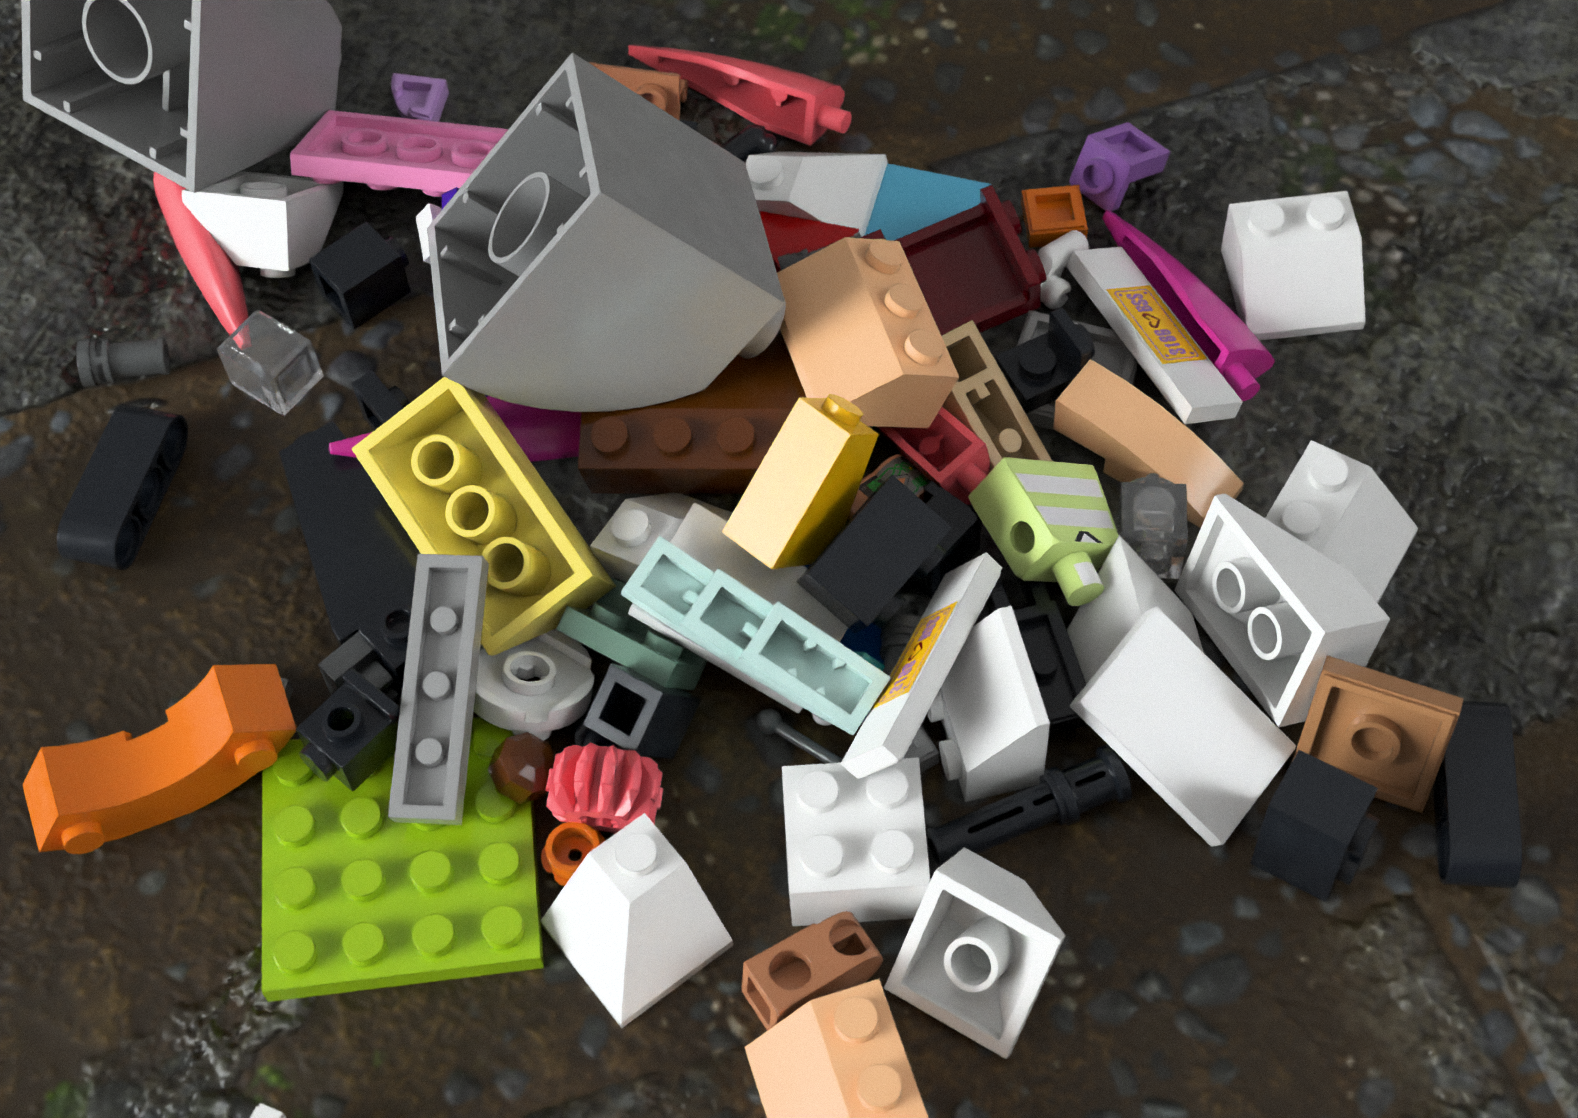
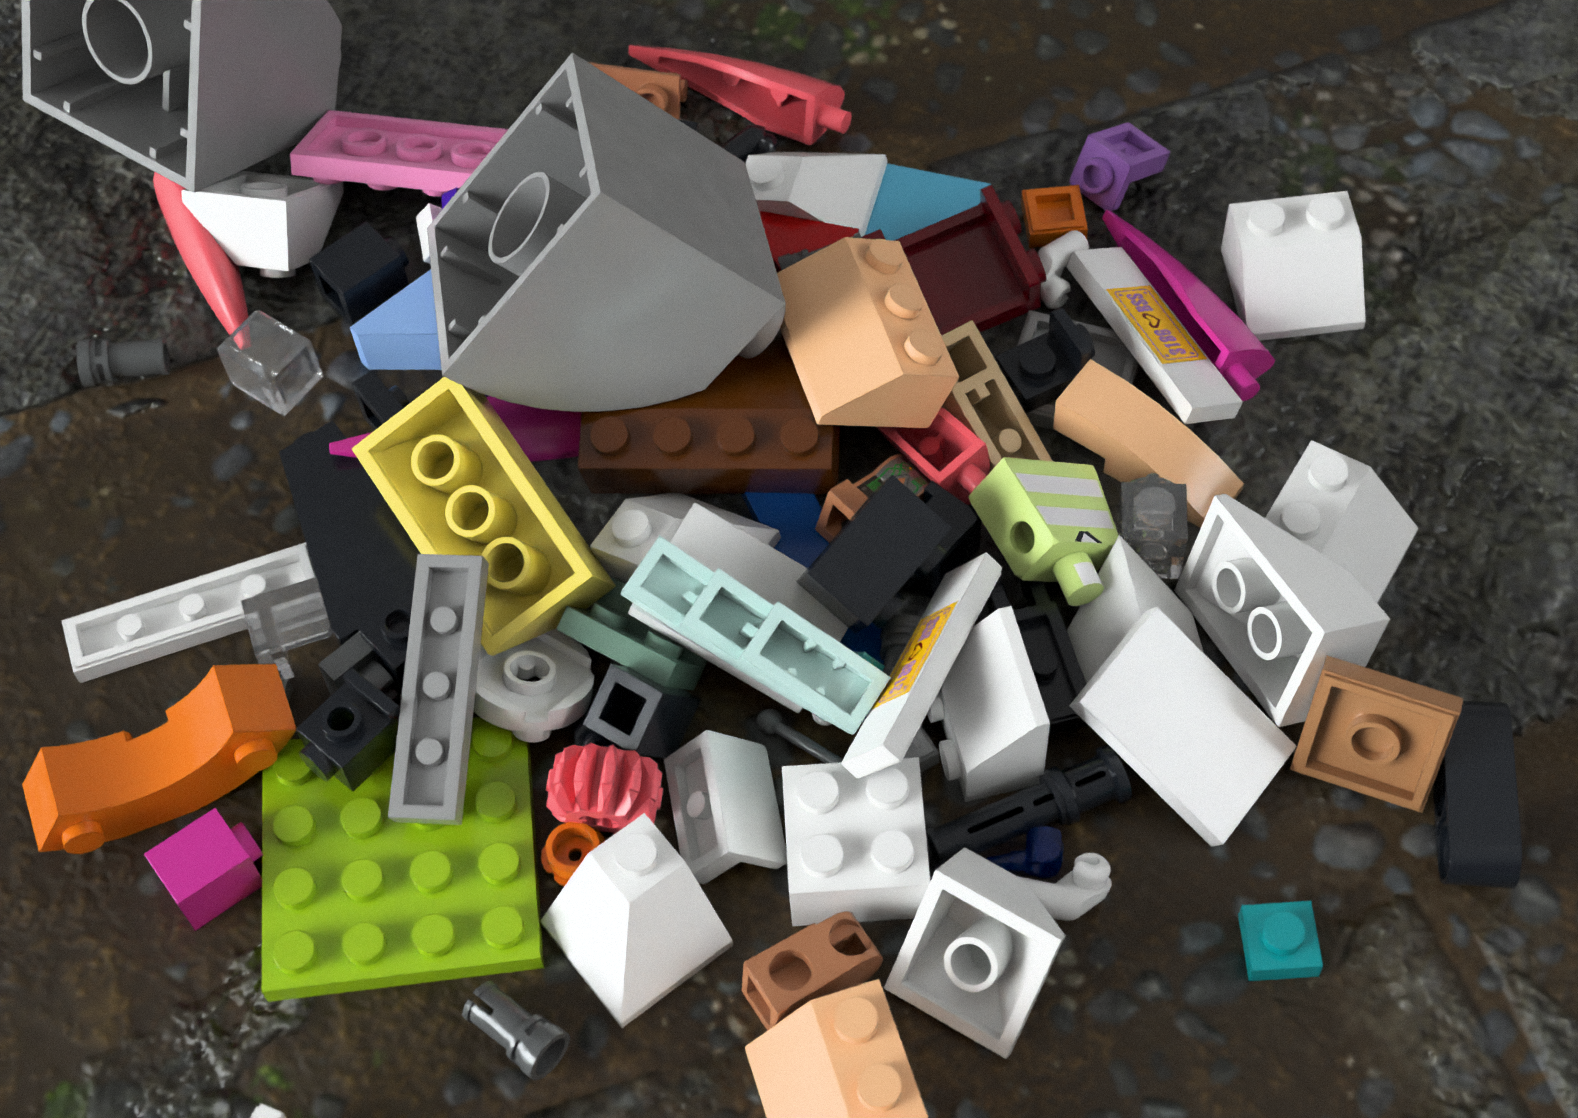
(122, 487): black beam -> none
(177, 614): none -> white tile
(207, 867): none -> dark pink brick
(286, 621): none -> clear panel
(401, 331): none -> light blue slope
(419, 96): lavender tile -> none
(522, 767): reddish brown tile -> none
(528, 1038): none -> dark grey pin
(724, 805): none -> white panel
(804, 484): slope -> none
(1041, 856): none -> clear blue hand
(1077, 890): none -> white arm
(1280, 941): none -> teal plate
(1316, 827): black brick -> none

